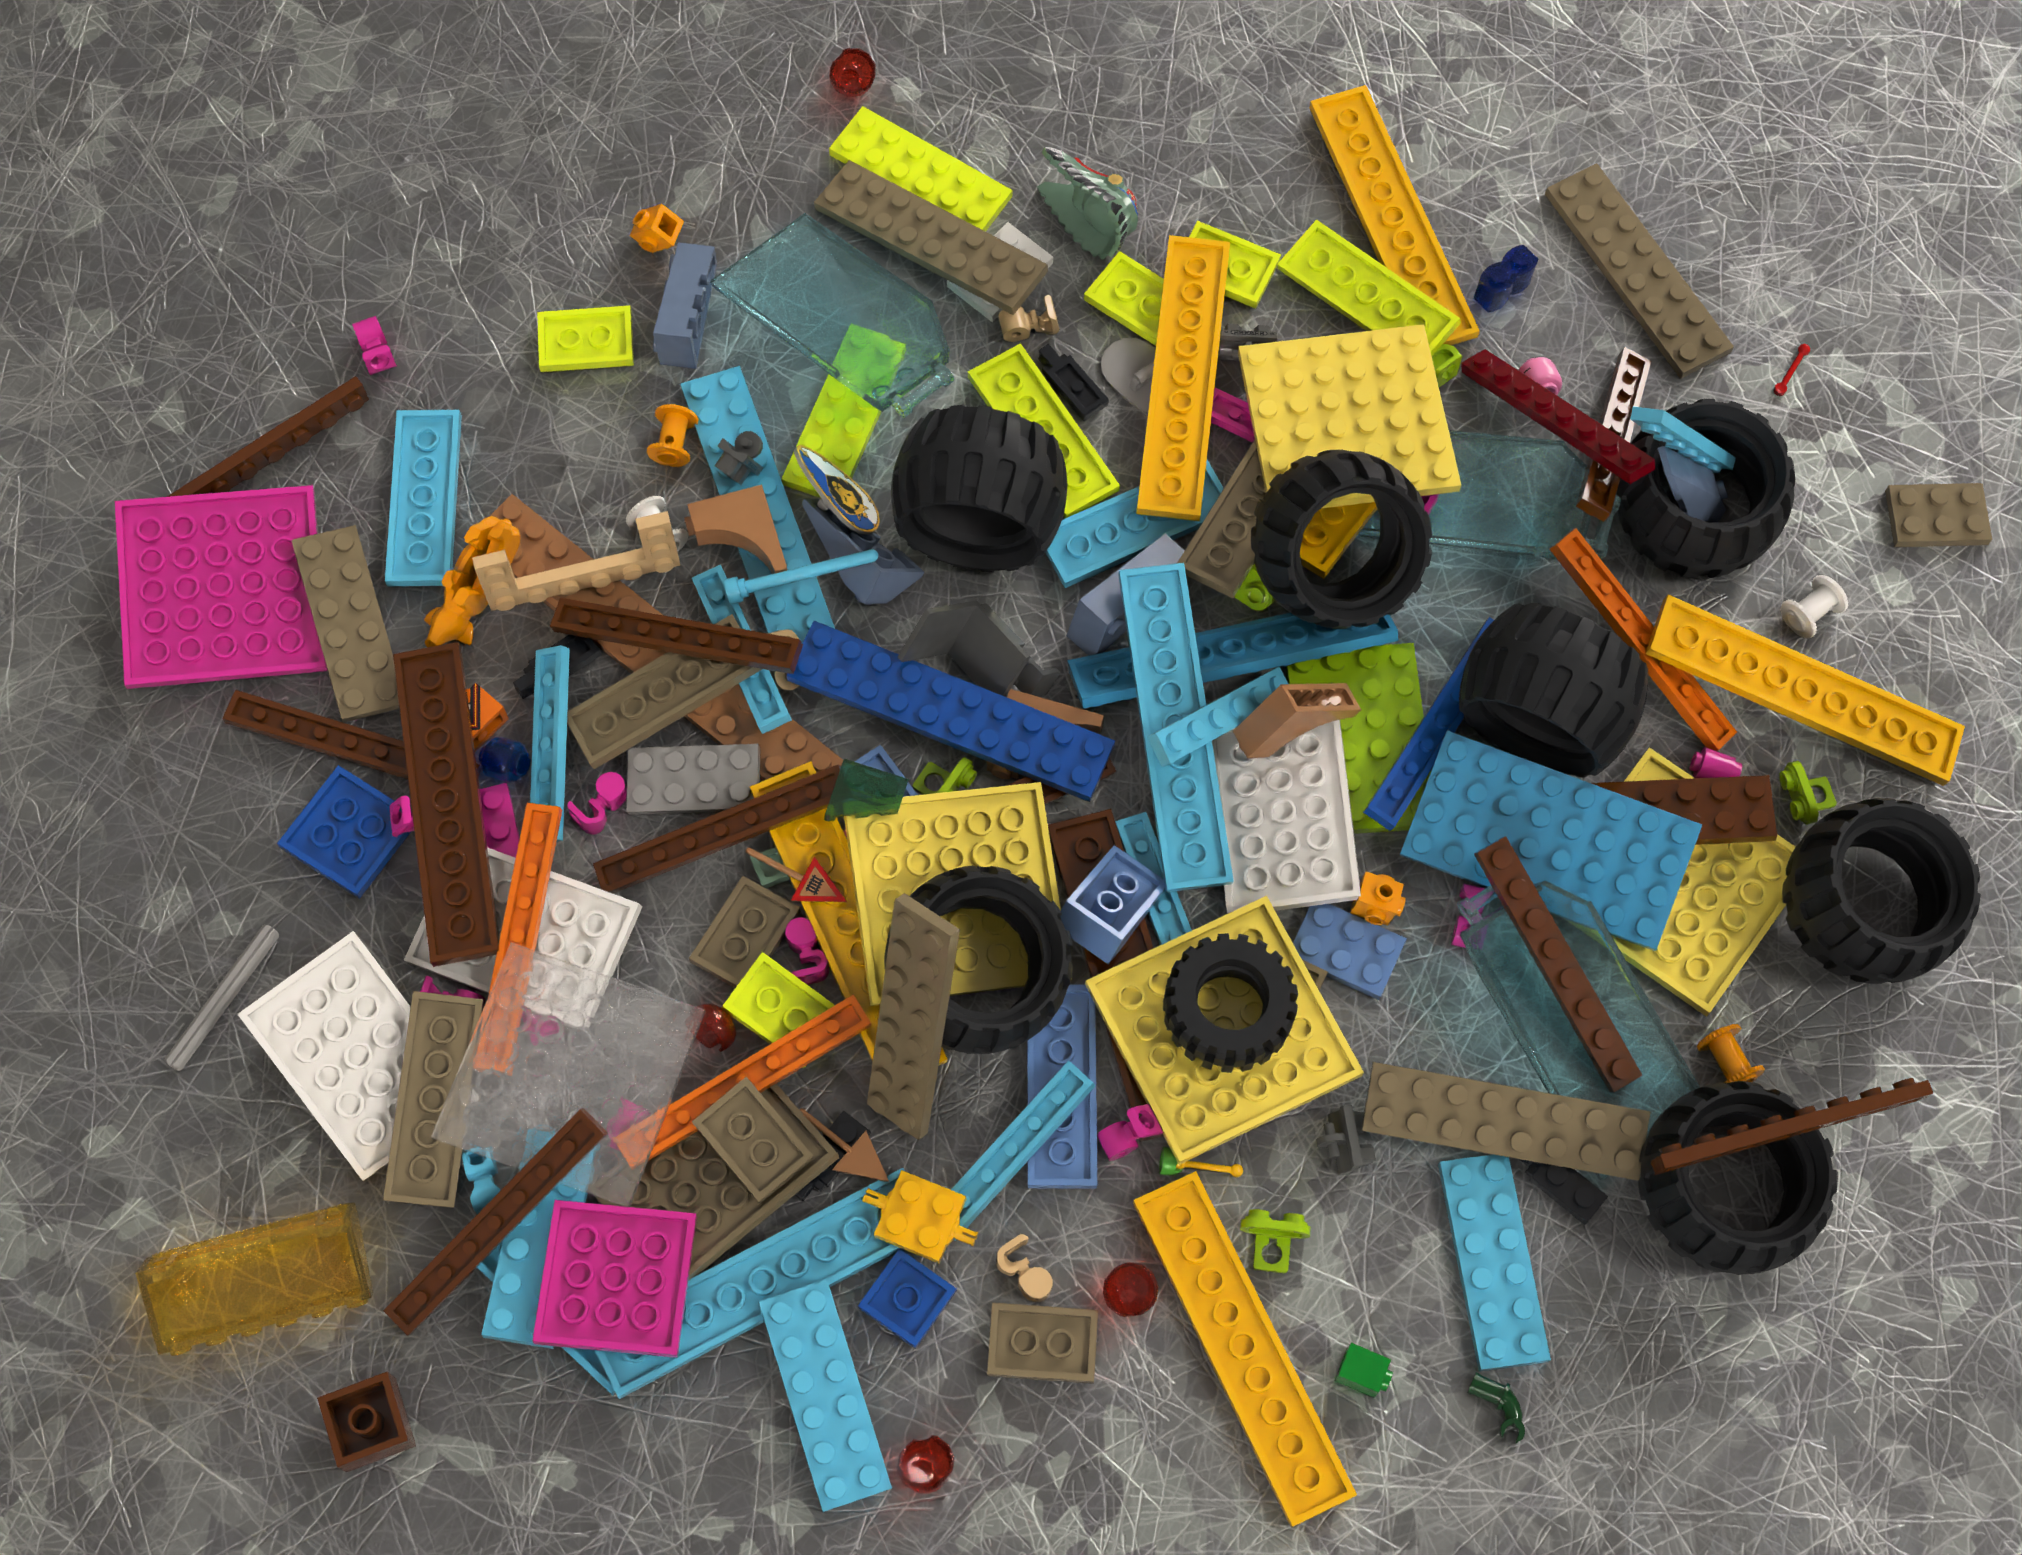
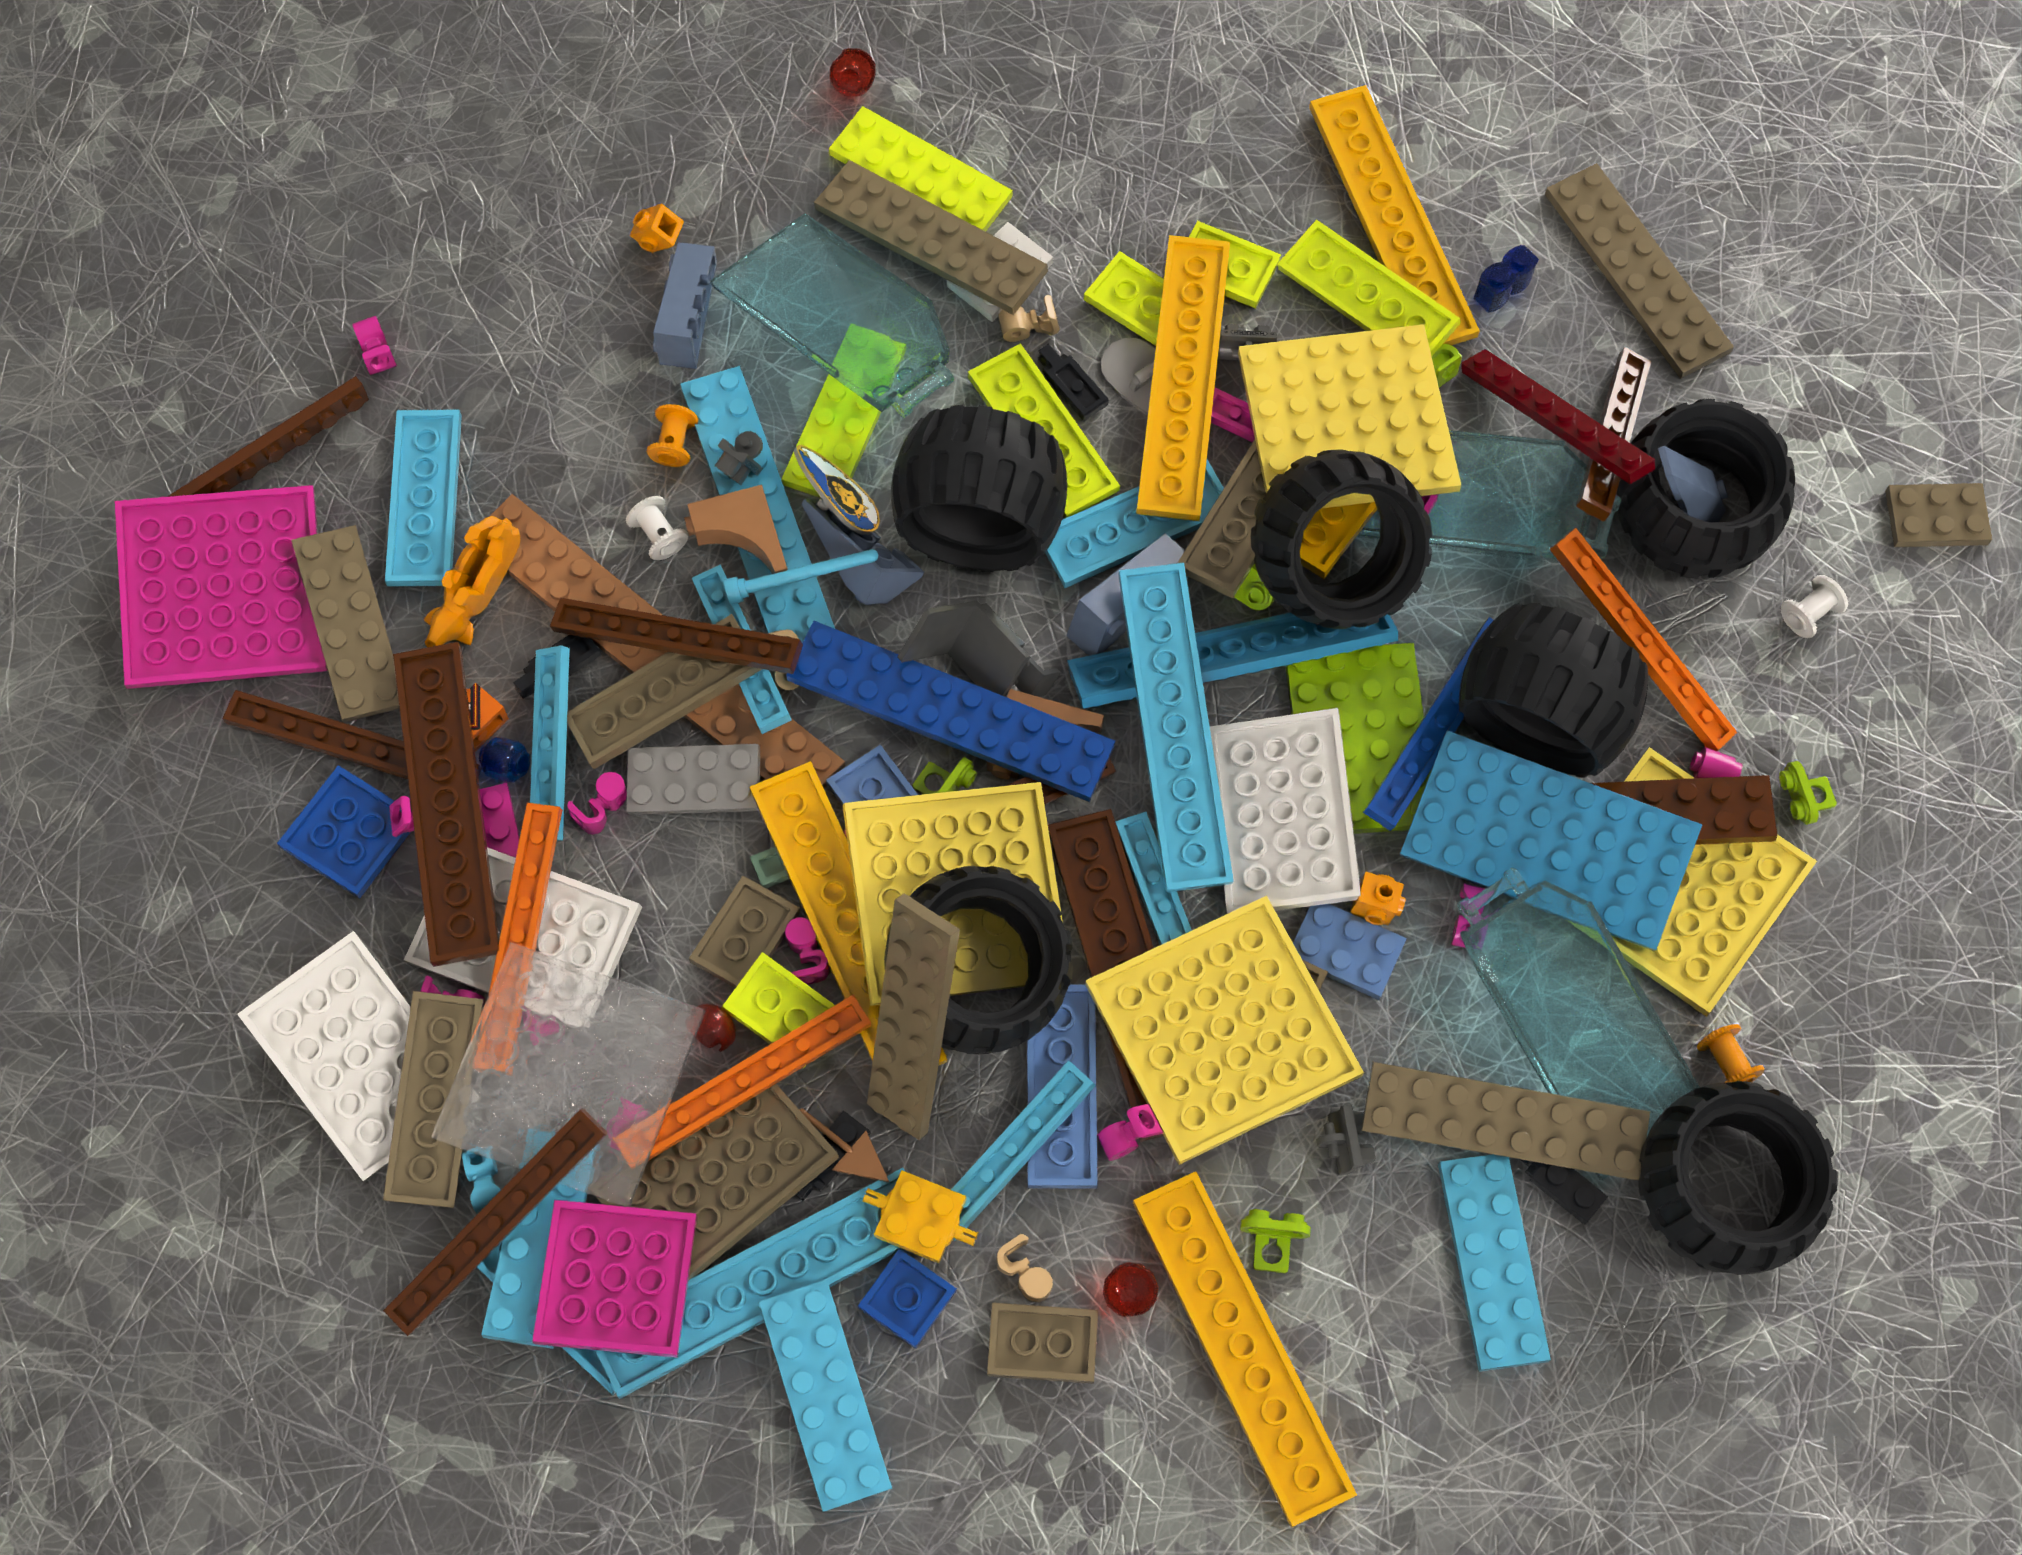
(221, 997): light grey axle -> none
(255, 1279): clear yellow windscreen -> none
(366, 1422): reddish brown brick -> none
(506, 591): tan plate -> none
(585, 338): neon yellow plate -> none
(717, 832): reddish brown plate -> none
(753, 1140): dark tan plate -> none
(813, 886): piece -> none
(865, 792): clear green wing -> none
(926, 1464): clear red hair -> none
(1092, 207): sand green piece -> none
(1111, 903): medium blue slope -> none
(1169, 1165): hinge -> none
(1214, 718): medium azure plate -> none
(1237, 960): black tyre -> none
(1292, 712): medium nougat arch -> none
(1364, 1371): green brick -> none
(1503, 1398): dark green piece -> none
(1543, 372): bright pink head -> none
(1558, 964): reddish brown plate -> none
(1682, 438): medium azure plate -> none
(1776, 1128): reddish brown plate -> none
(1781, 388): red hinge -> none
(1805, 690): yellow plate -> none
(1925, 850): black tyre -> none

